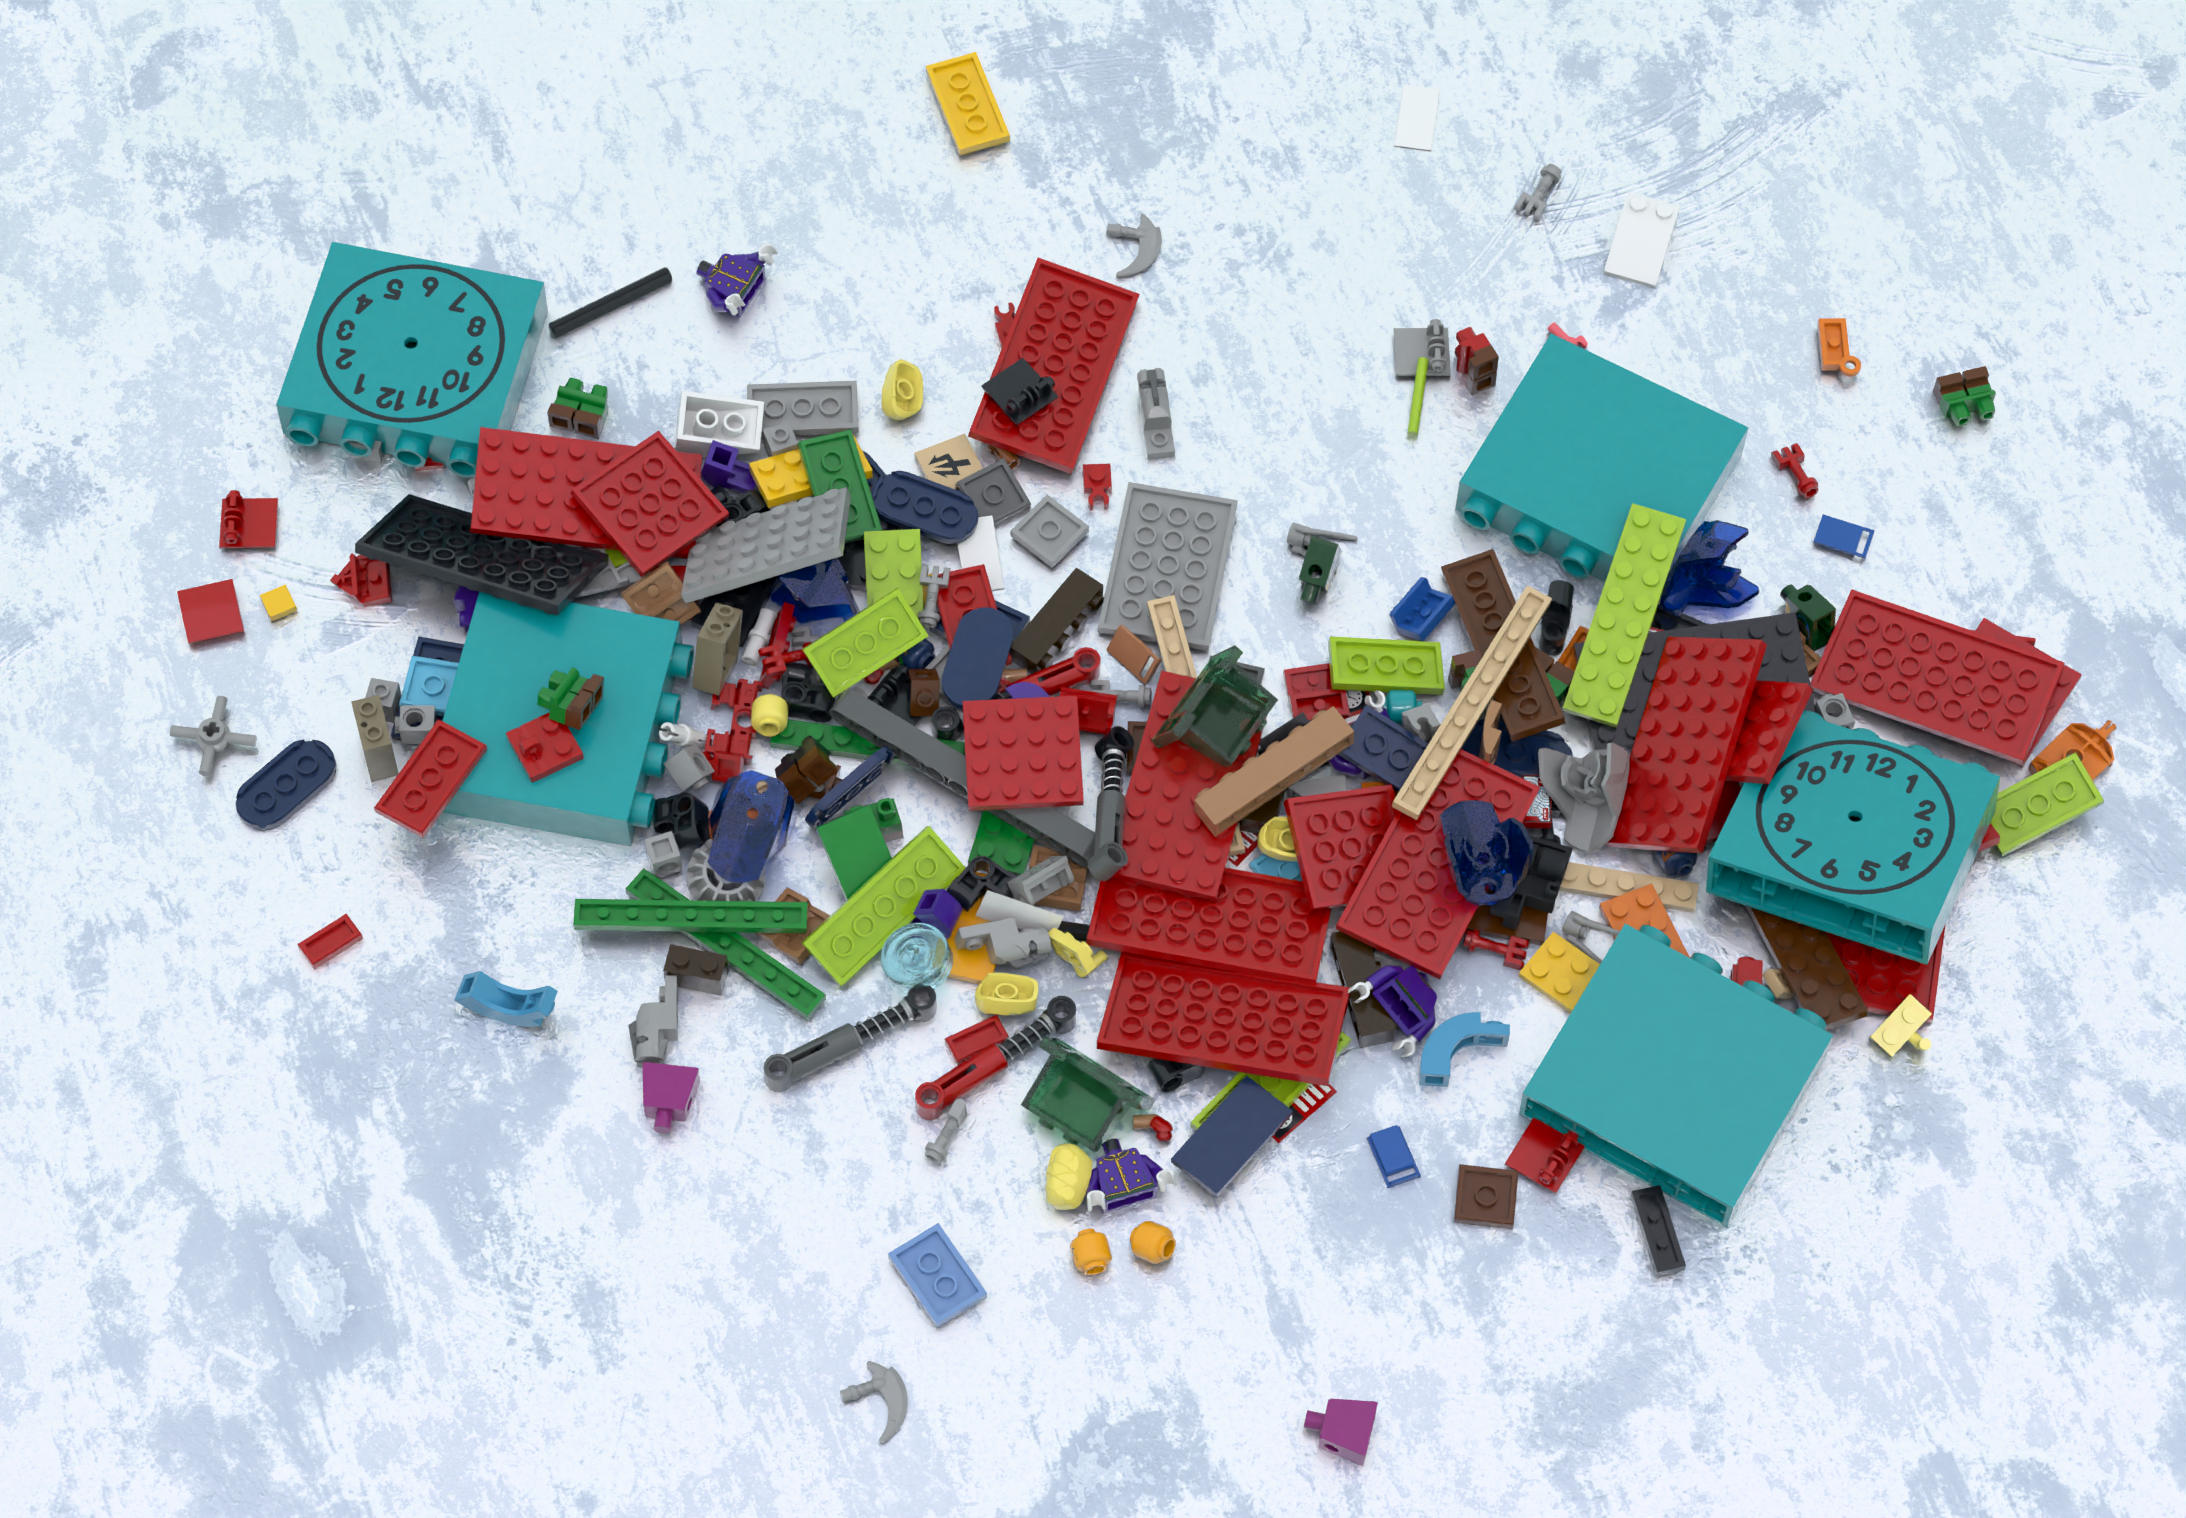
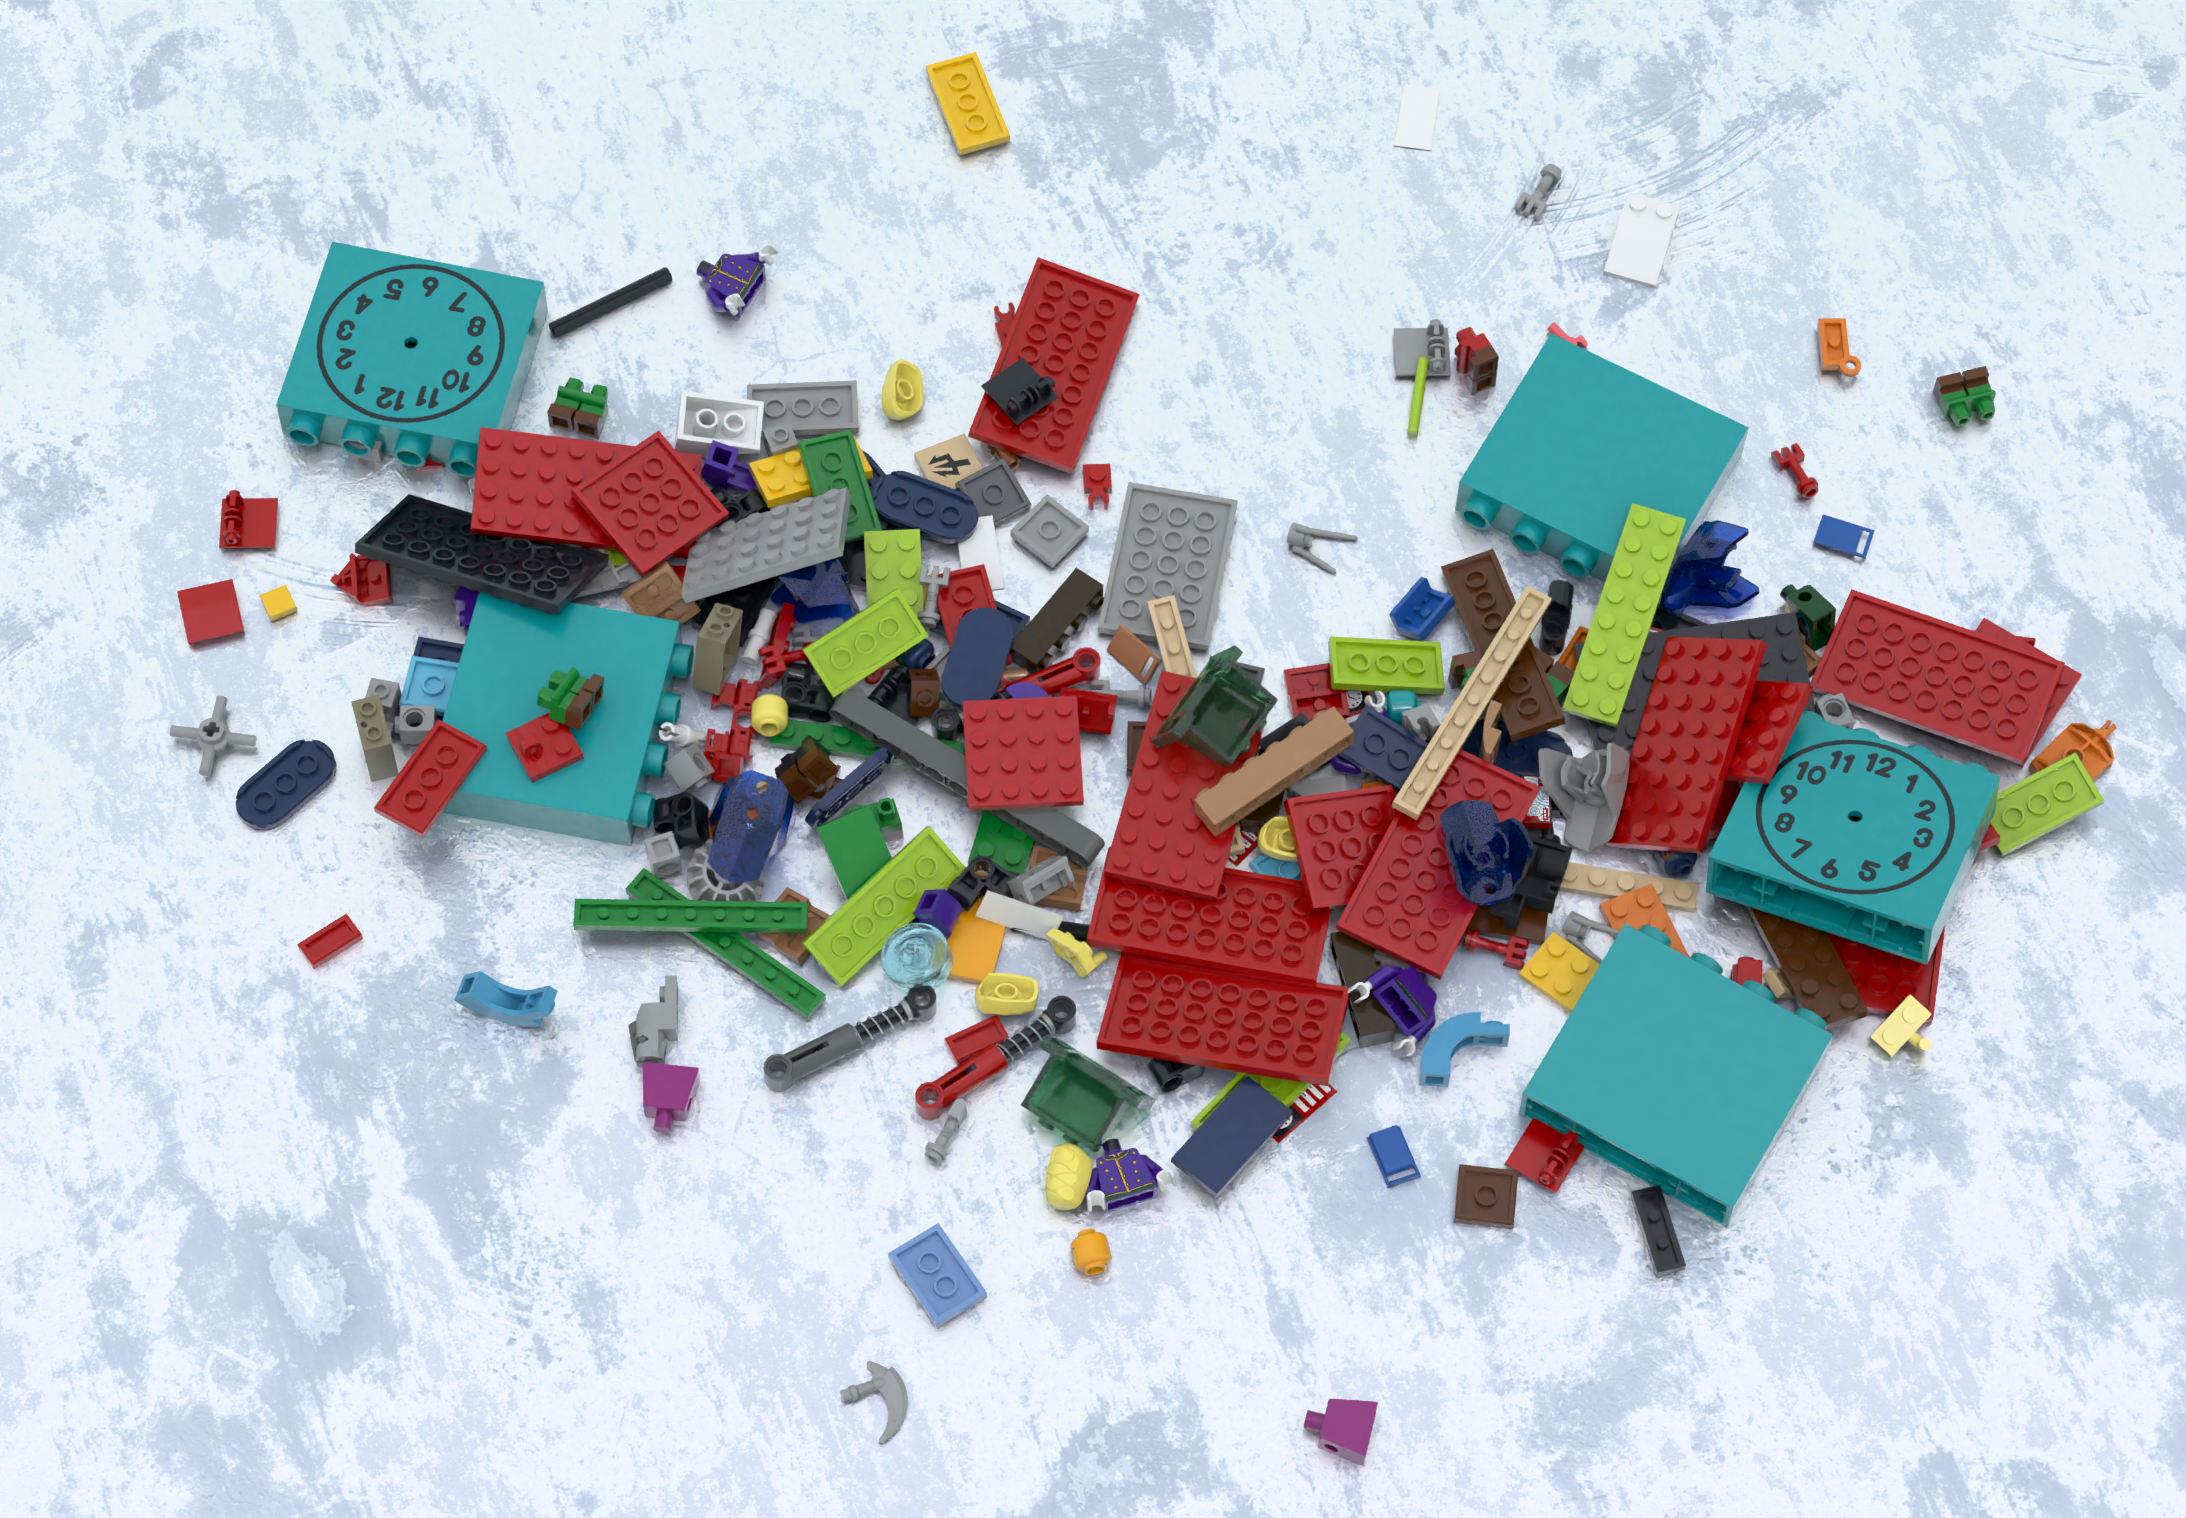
(697, 969): dark brown brick -> none
(1005, 942): light grey plate -> none
(1110, 811): dark grey piece -> none
(1149, 242): light grey piece -> none
(1152, 1242): light orange head -> none
(1155, 414): light grey plate -> none
(1157, 1123): arm -> none
(1319, 556): dark green torso -> none

